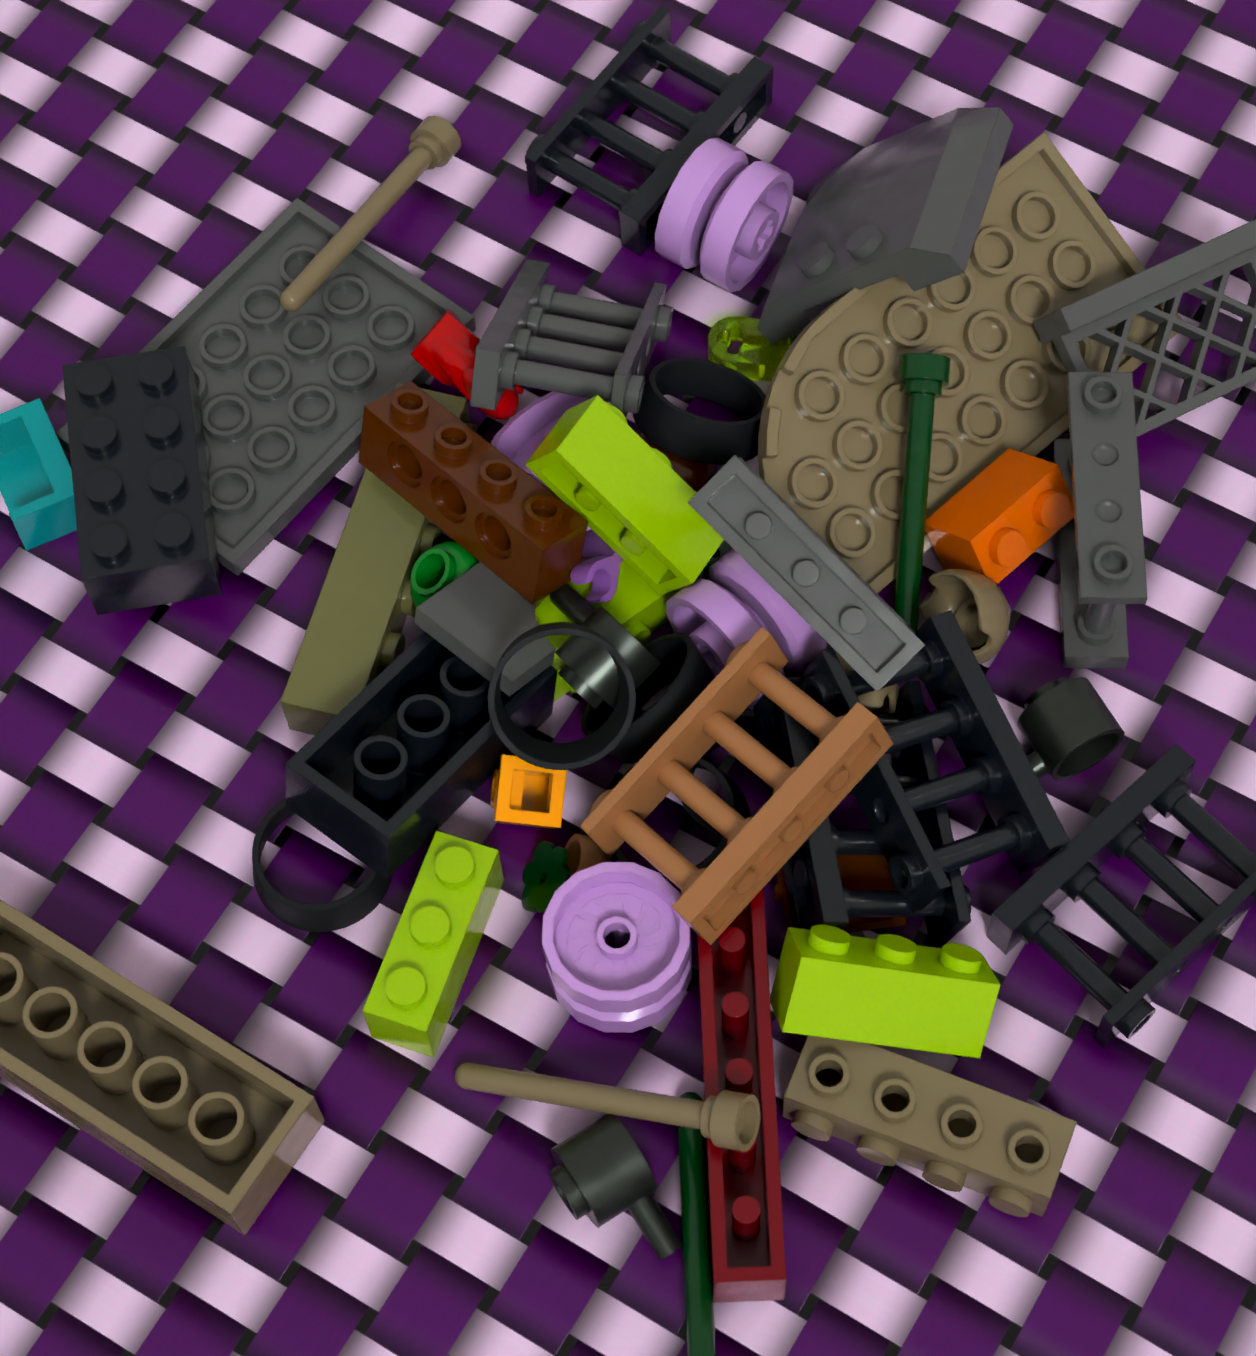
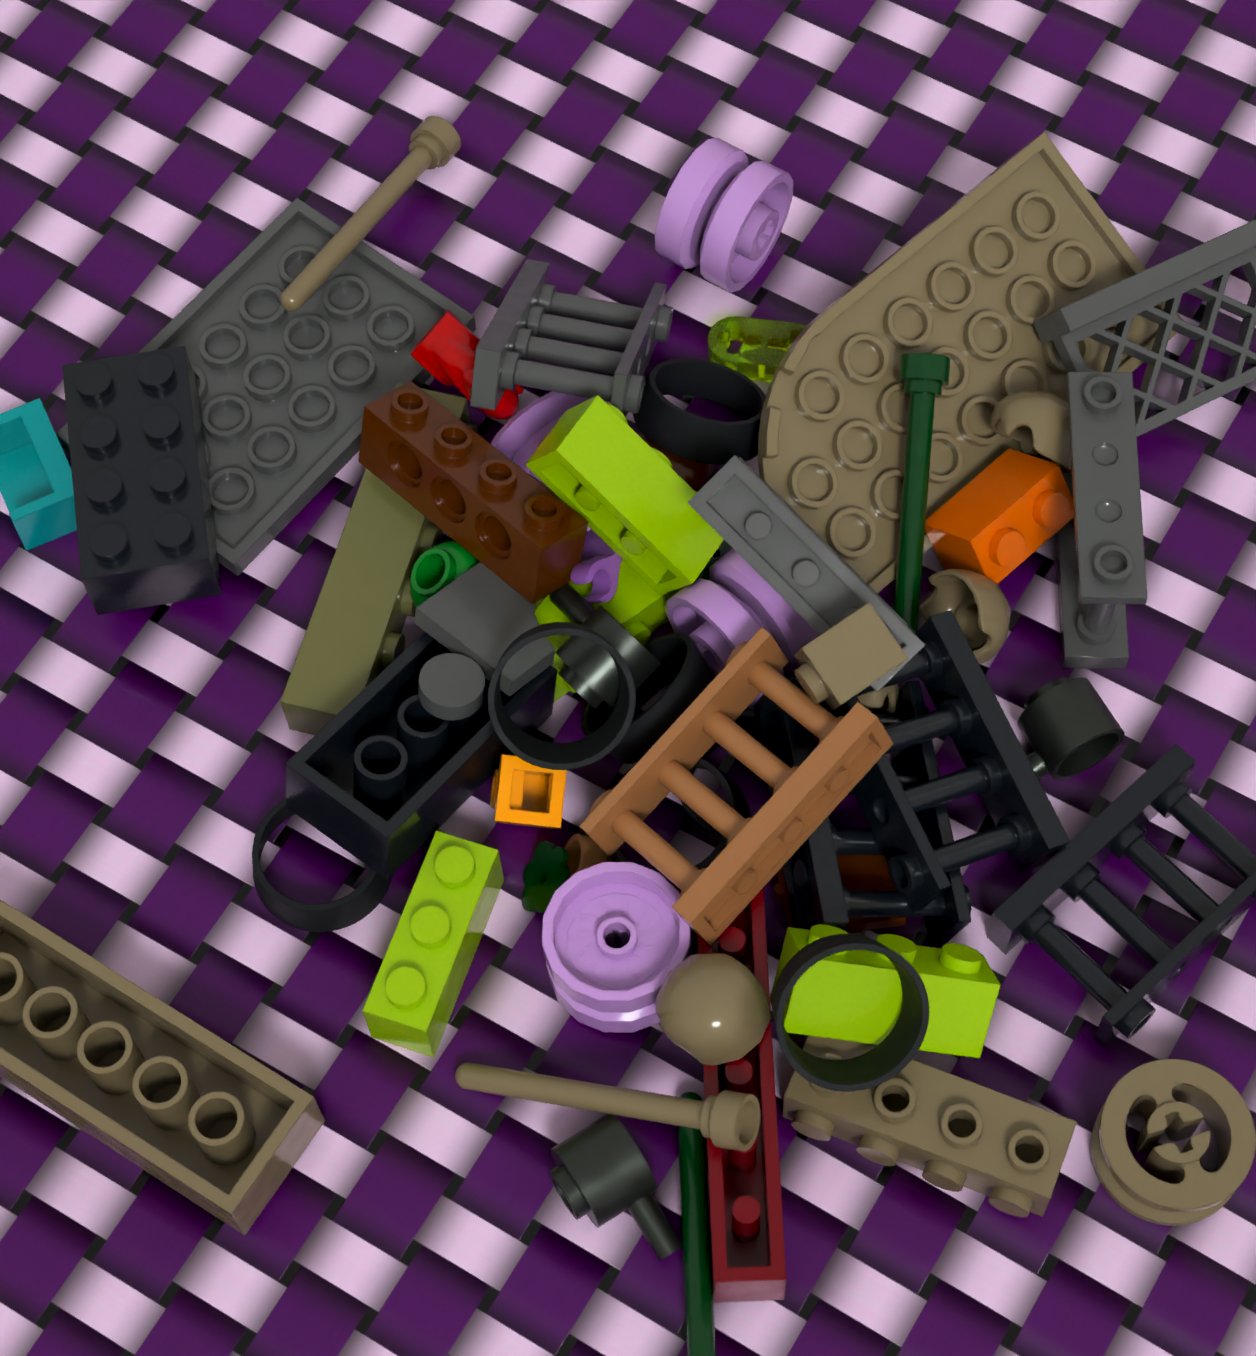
(451, 686): none -> dark grey tile
(713, 1008): none -> dark tan hair
(738, 107): black fence -> none
(848, 658): none -> dark tan brick
(886, 1058): none -> black tyre
(890, 212): dark grey wedge -> none
(1038, 423): none -> dark tan hair
(1173, 1100): none -> dark tan wheel

